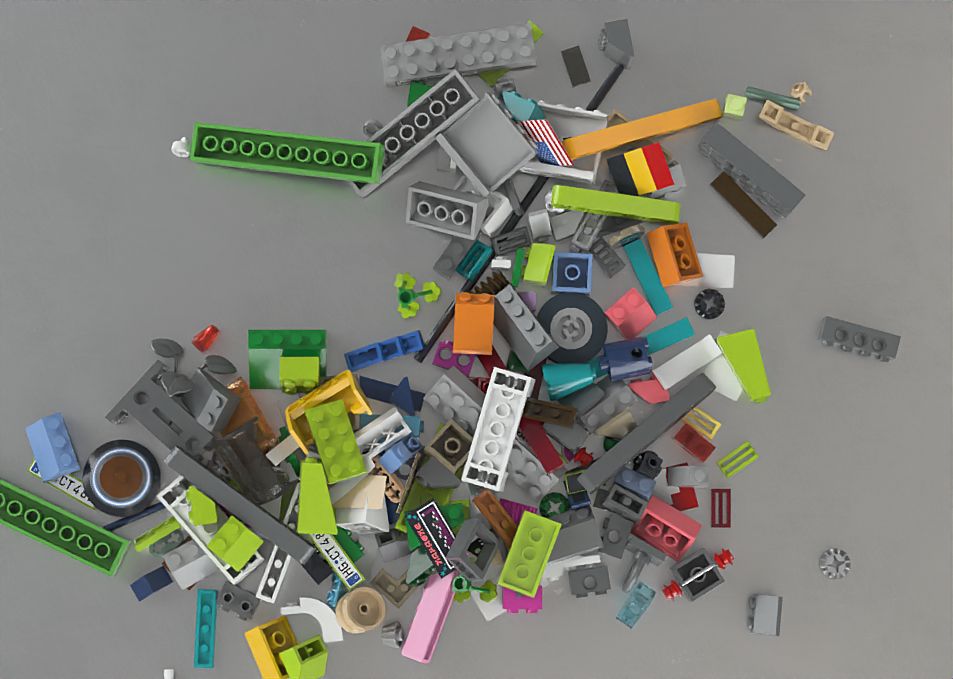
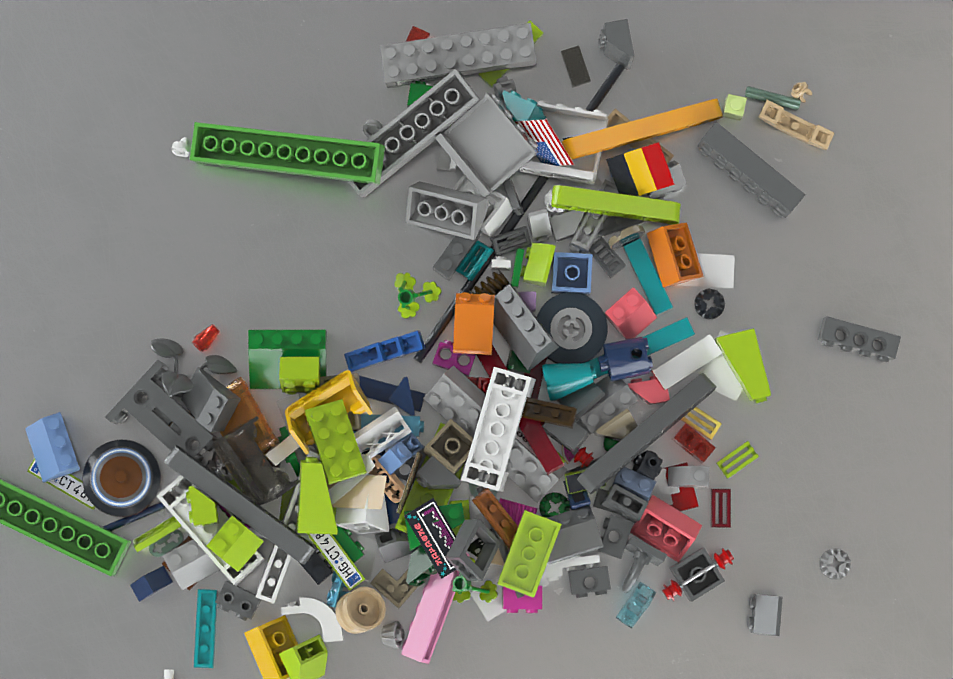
(743, 204): dark brown tile -> none

